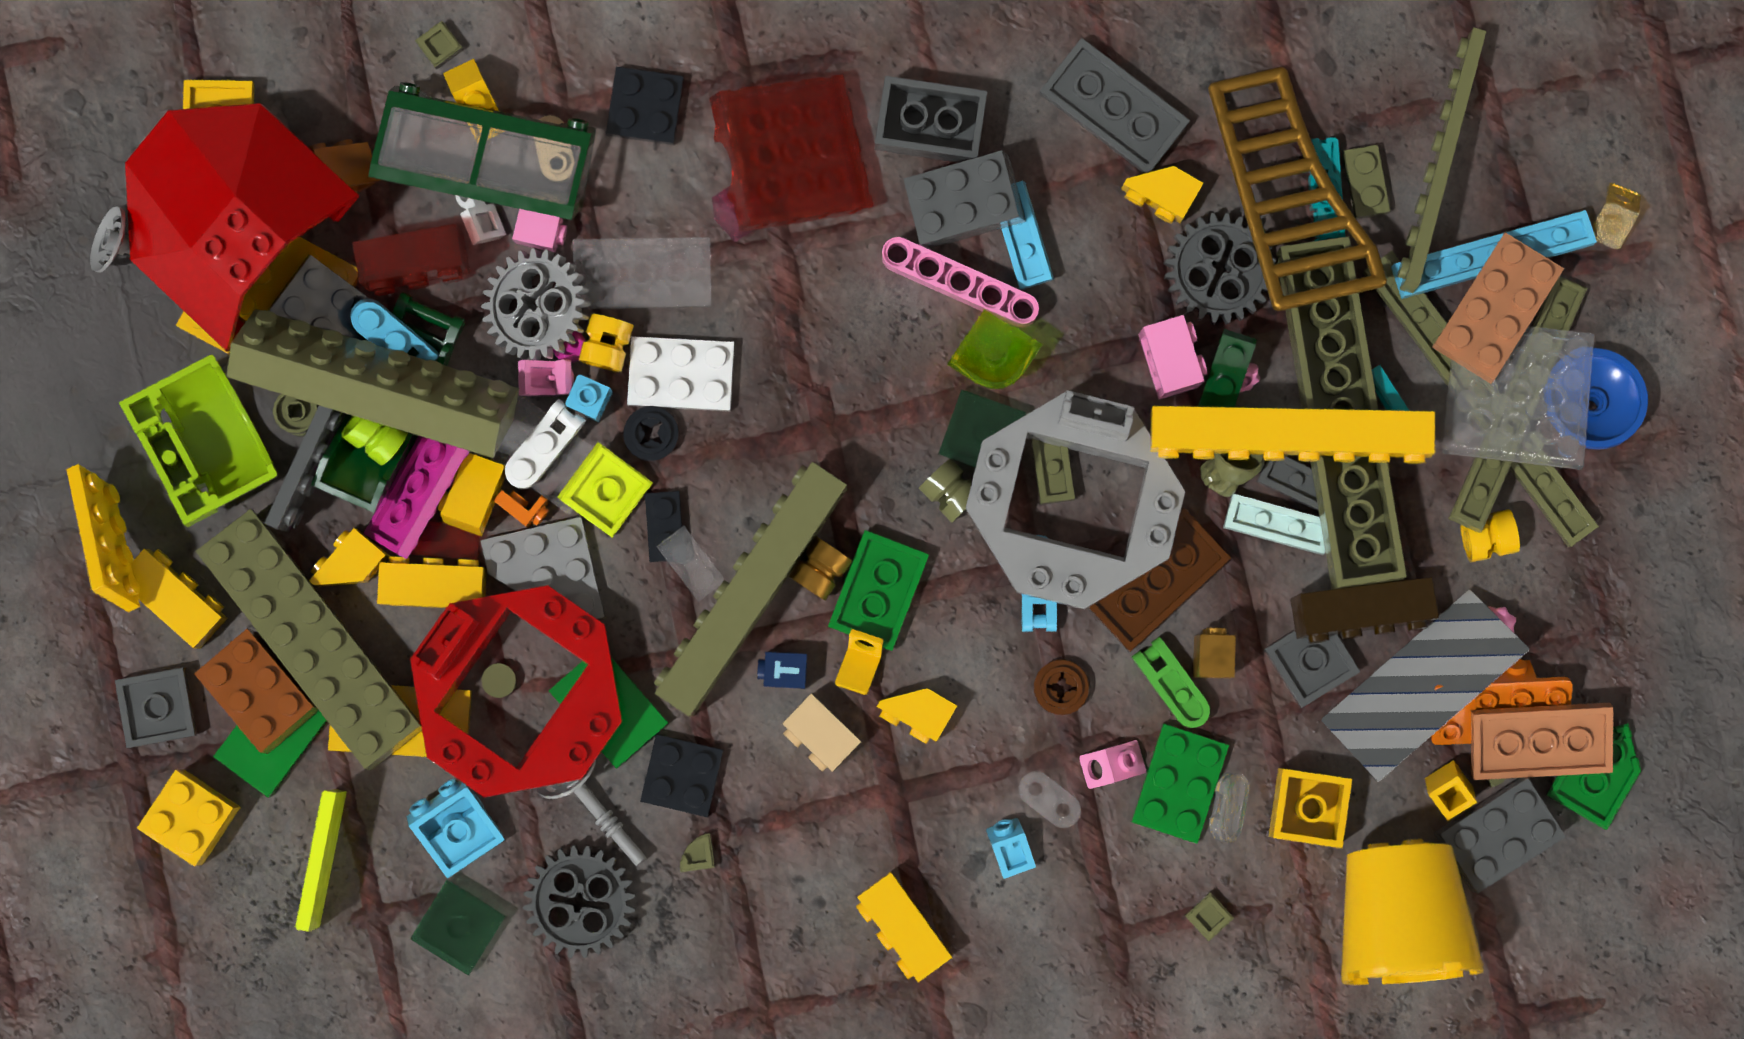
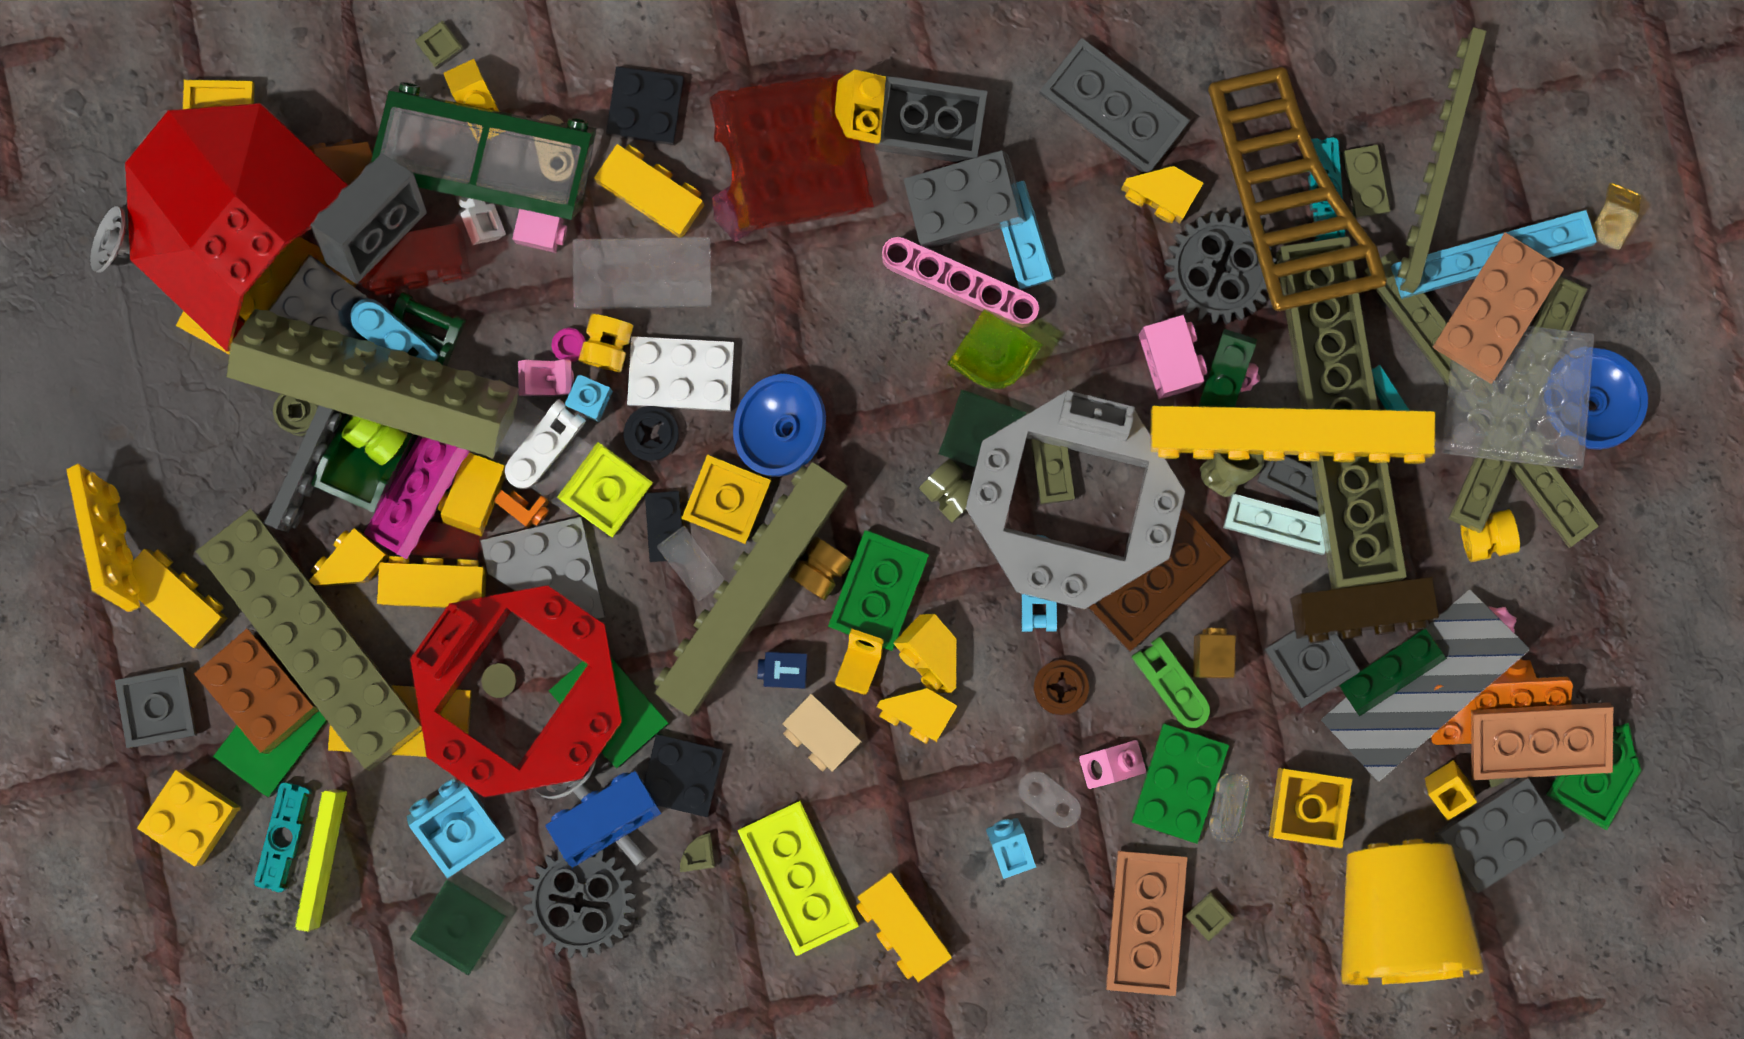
(206, 442): lime piece -> none
(287, 813): none -> teal piece
(369, 218): none -> dark grey brick
(517, 284): light grey gear -> none
(602, 818): none -> blue brick
(650, 190): none -> yellow brick
(726, 499): none -> yellow plate
(765, 420): none -> blue dish
(798, 878): none -> neon yellow tile
(861, 105): none -> yellow slope
(931, 651): none -> yellow slope
(1146, 923): none -> nougat plate
(1392, 672): none -> dark green plate

